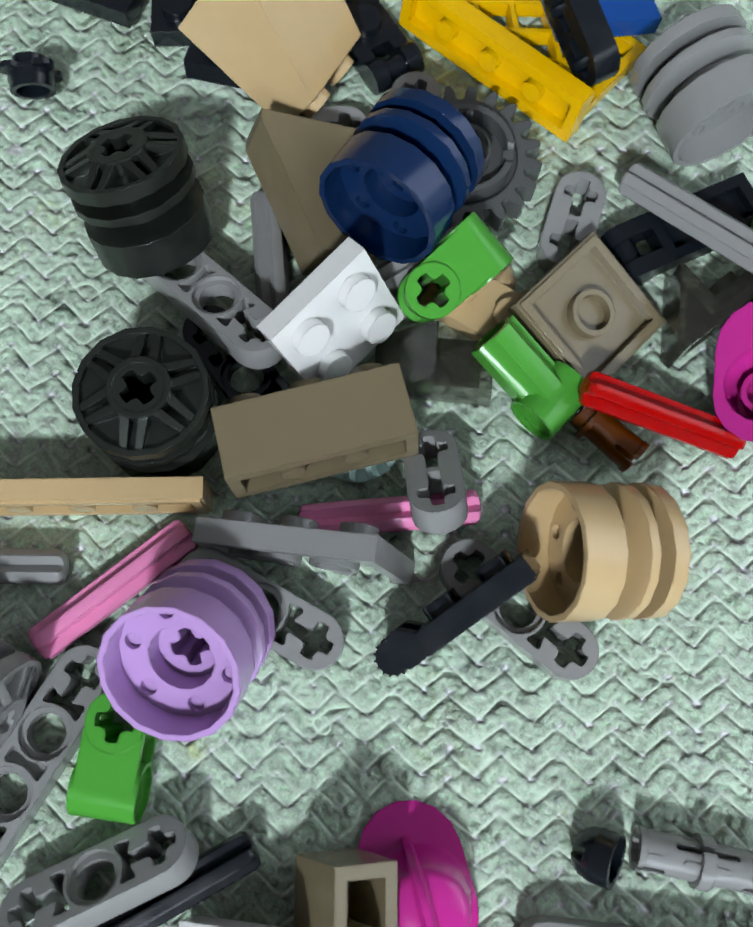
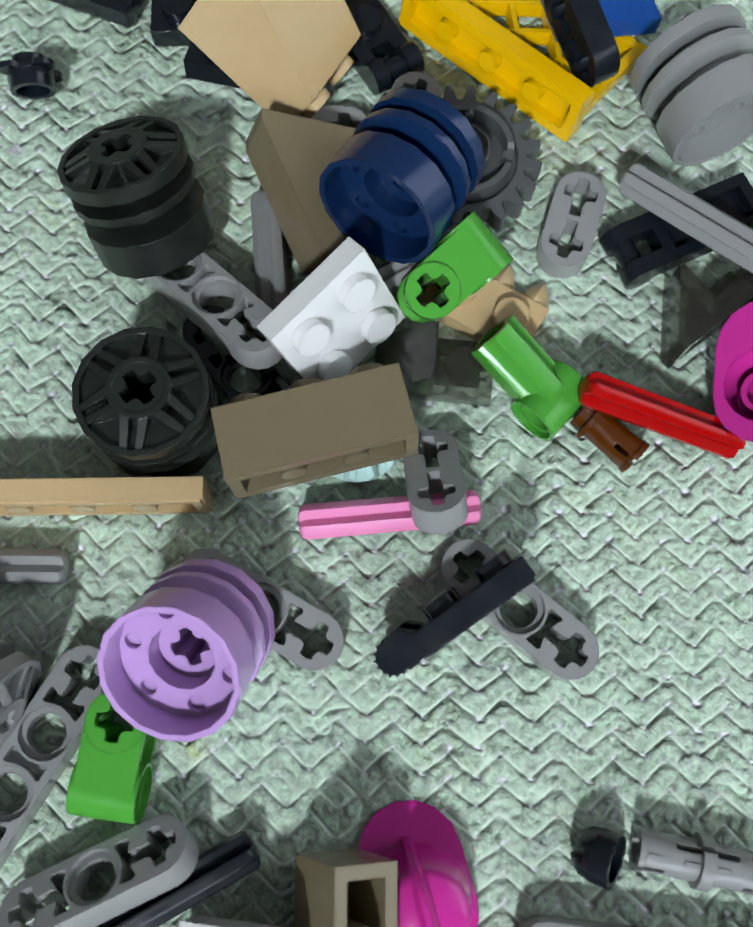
(111, 590): bright pink axle -> none
(339, 551): light grey wing -> none
(588, 310): dark tan plate -> none
(604, 551): tan wheel -> none

